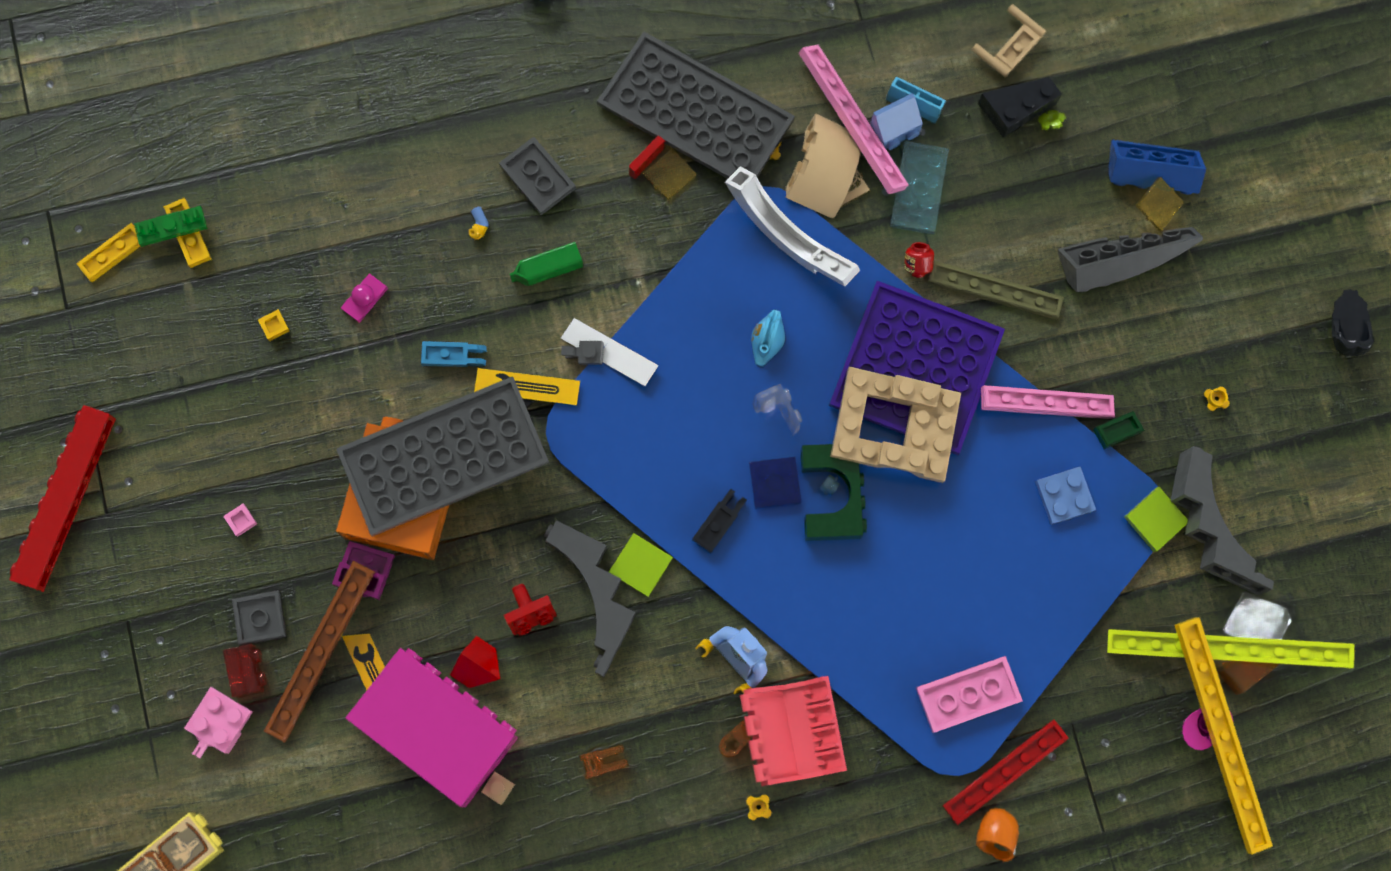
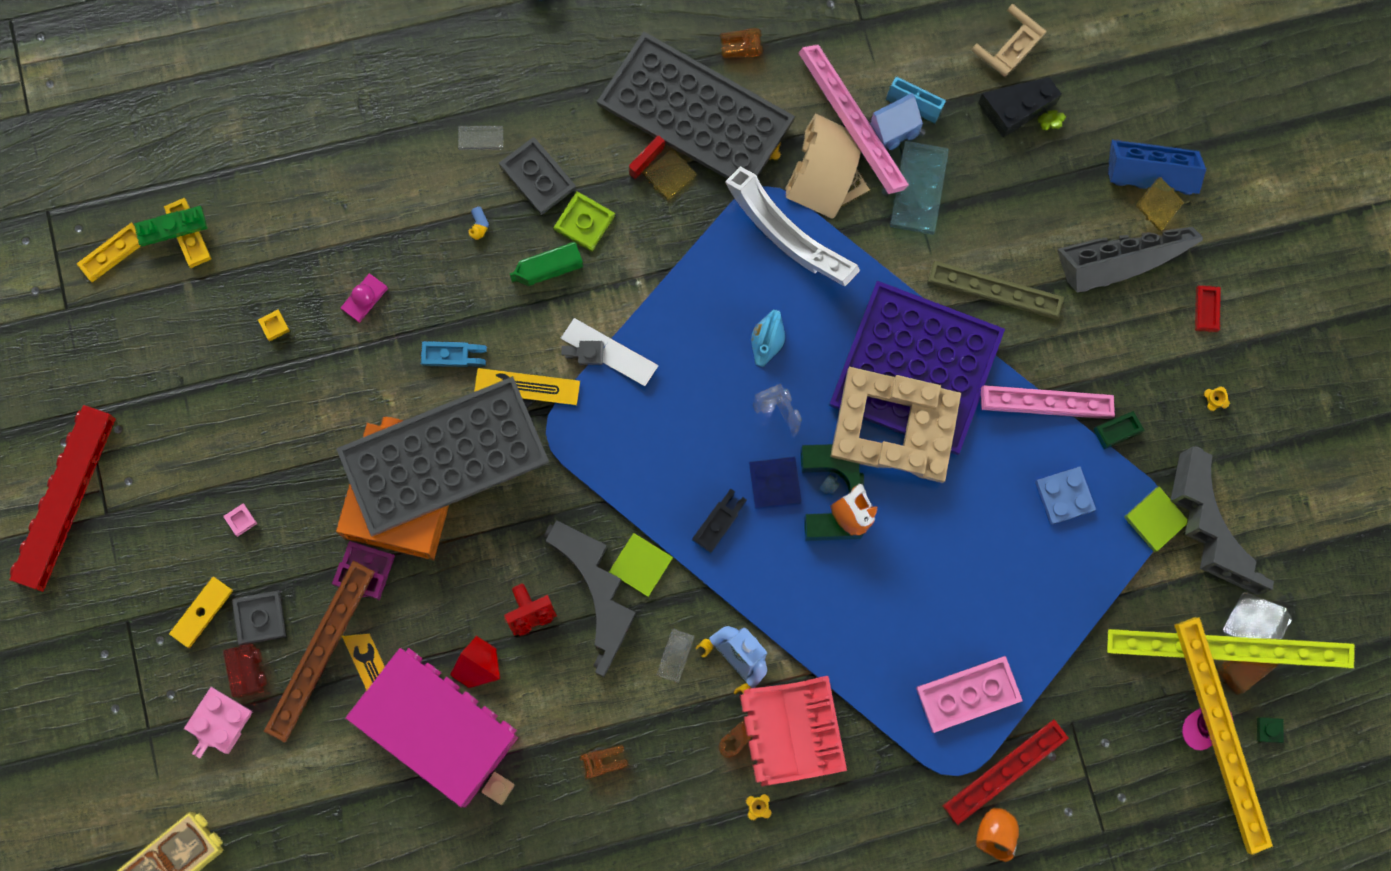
(191, 624): none -> yellow tile
(480, 137): none -> clear tile
(584, 221): none -> lime tile
(675, 655): none -> clear slope
(744, 45): none -> clear orange piece
(854, 511): none -> piece
(919, 259): red head -> none
(1207, 308): none -> red tile
(1270, 730): none -> dark green plate
(1351, 325): black hair -> none

